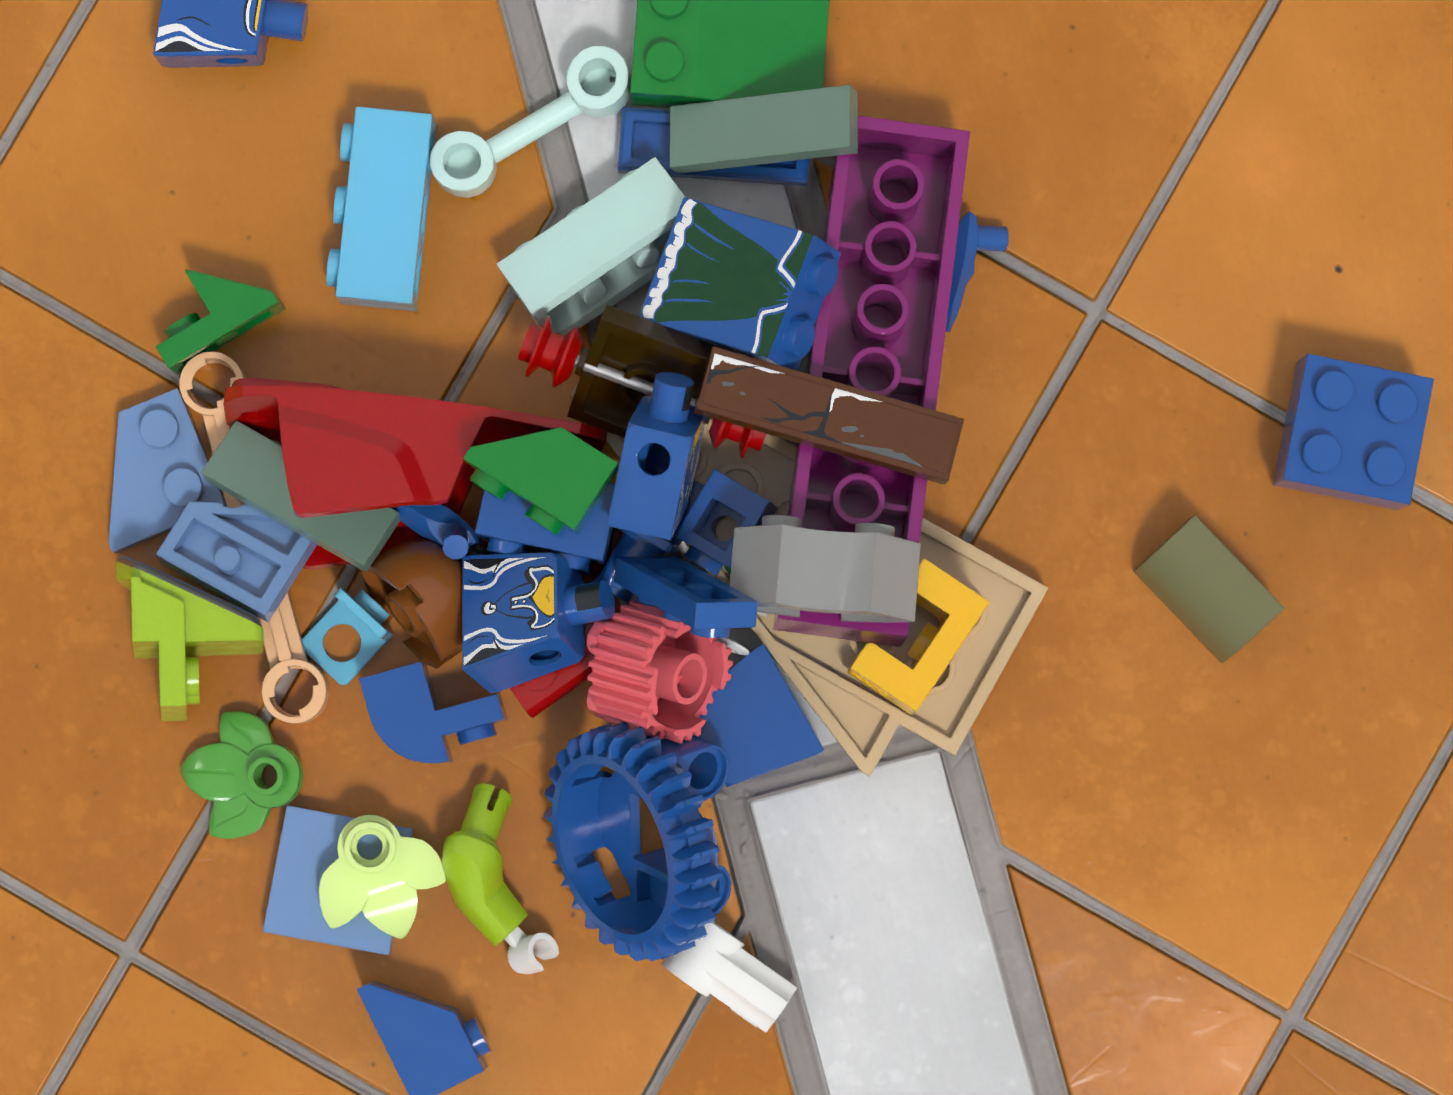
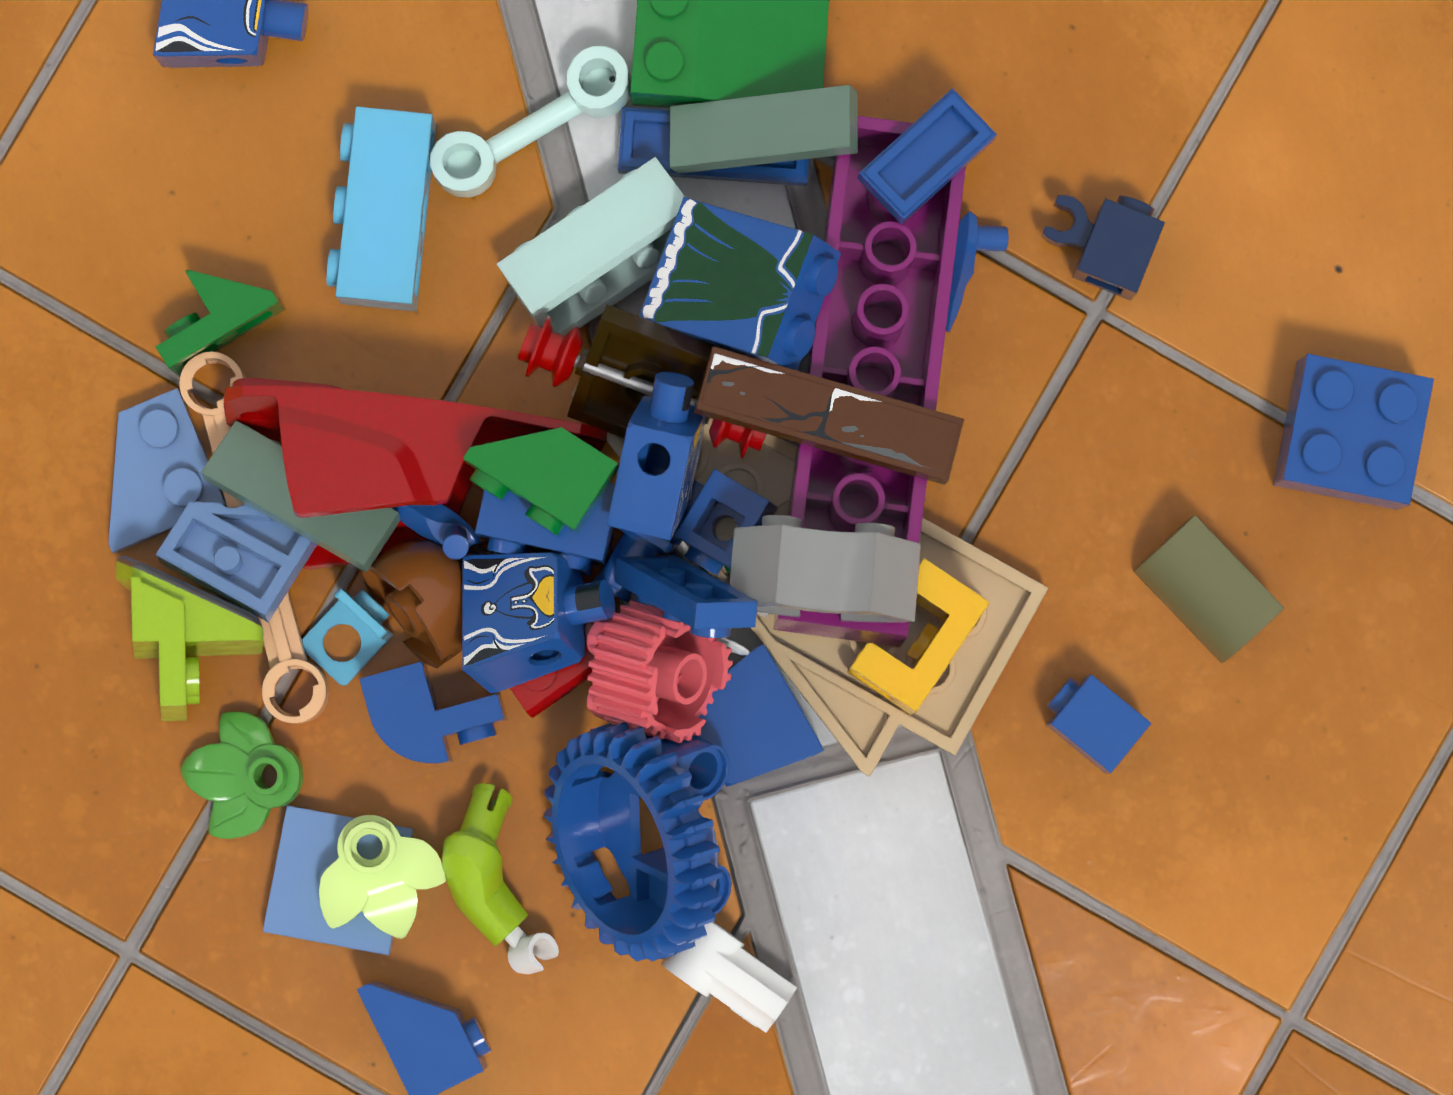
(926, 156): none -> blue tile
(1095, 721): none -> blue brick
(1114, 246): none -> dark blue brick

